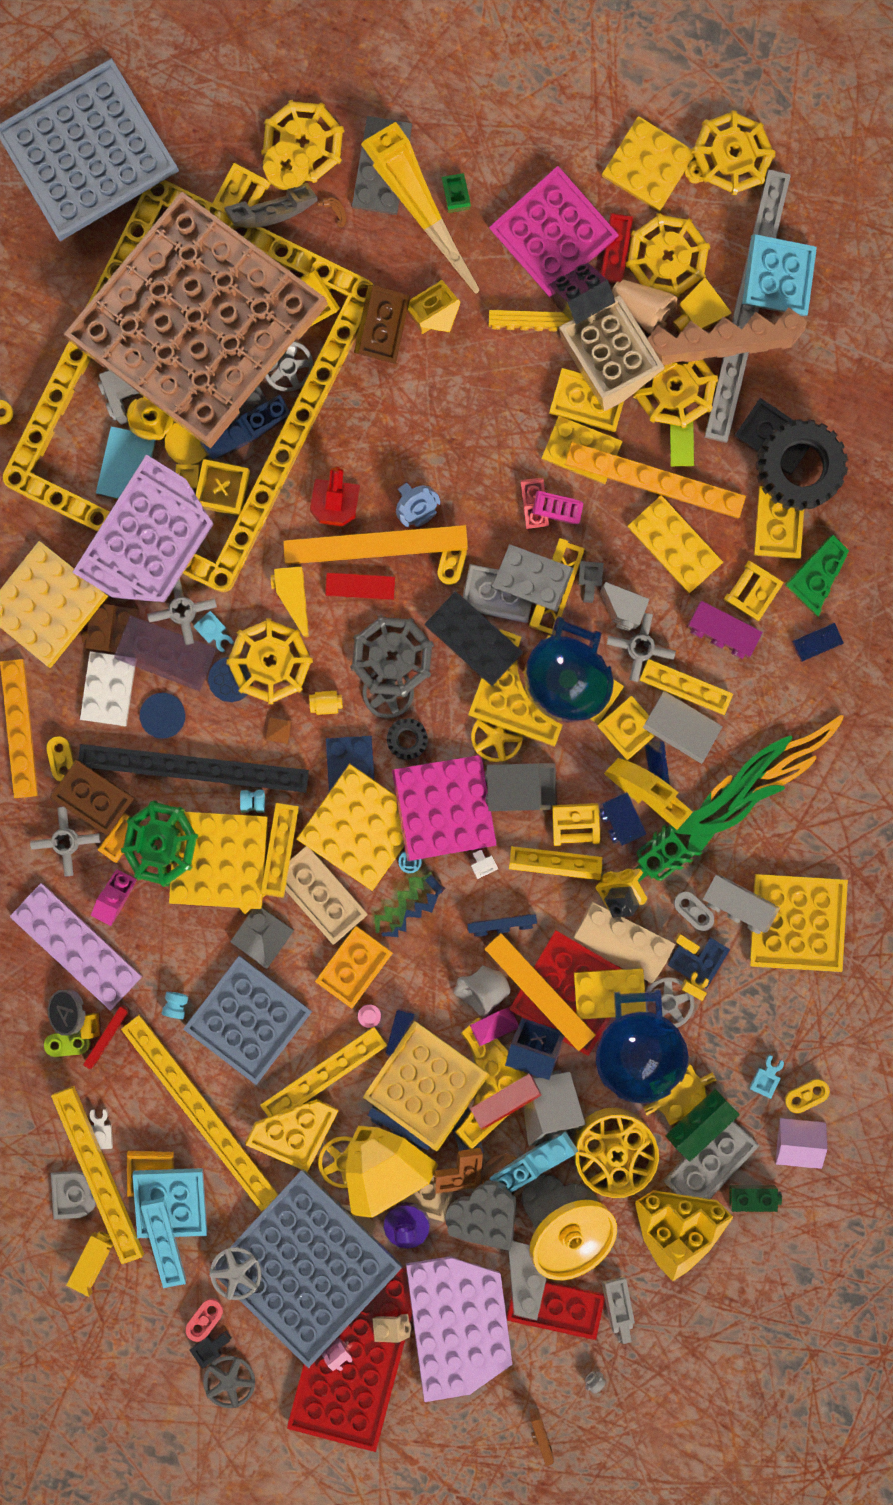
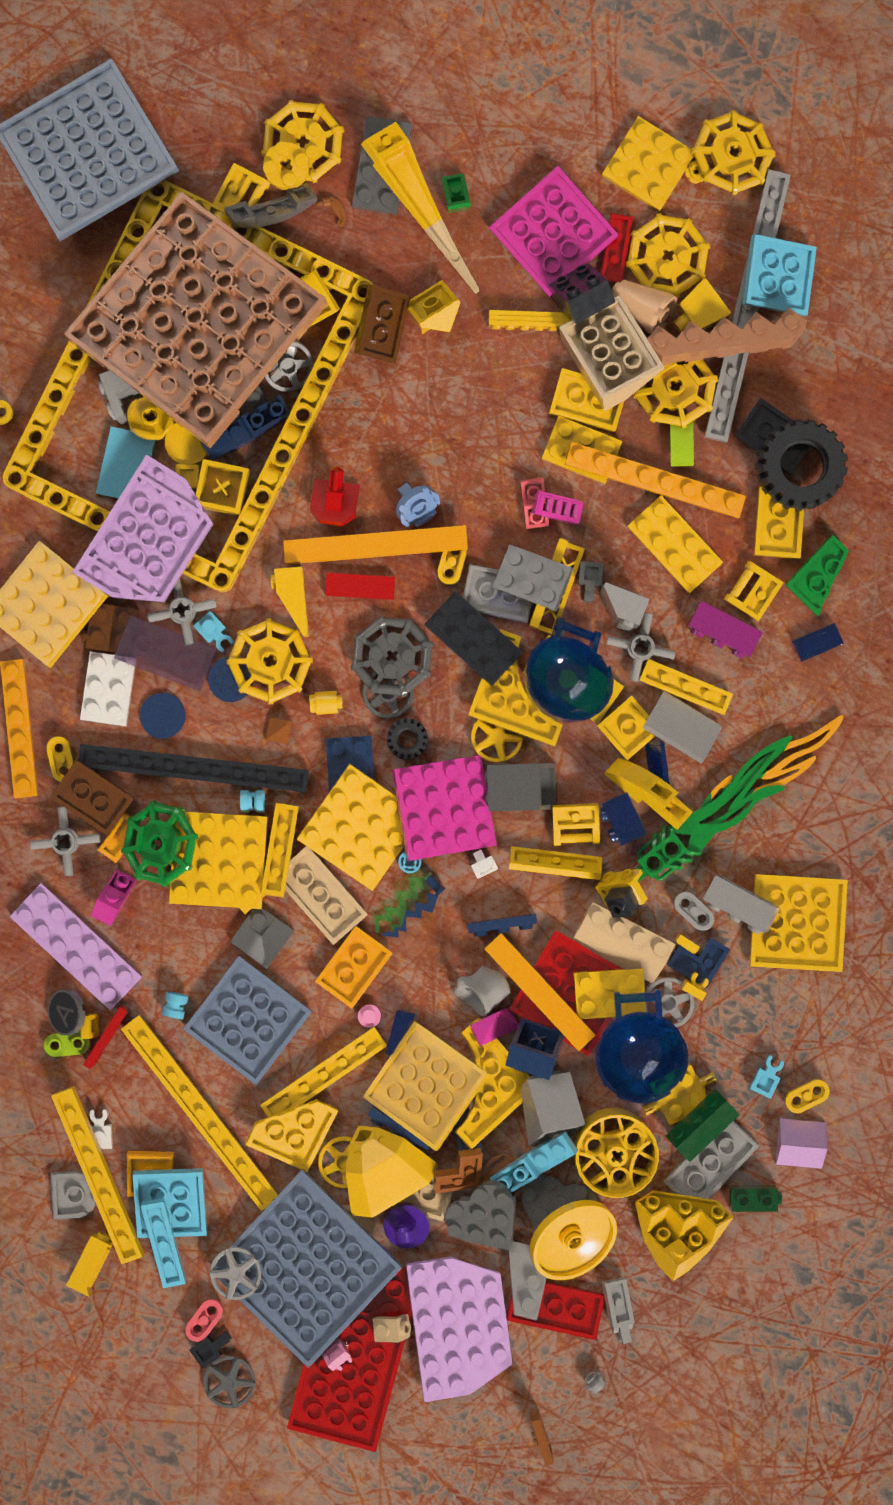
(506, 1101): tile -> none

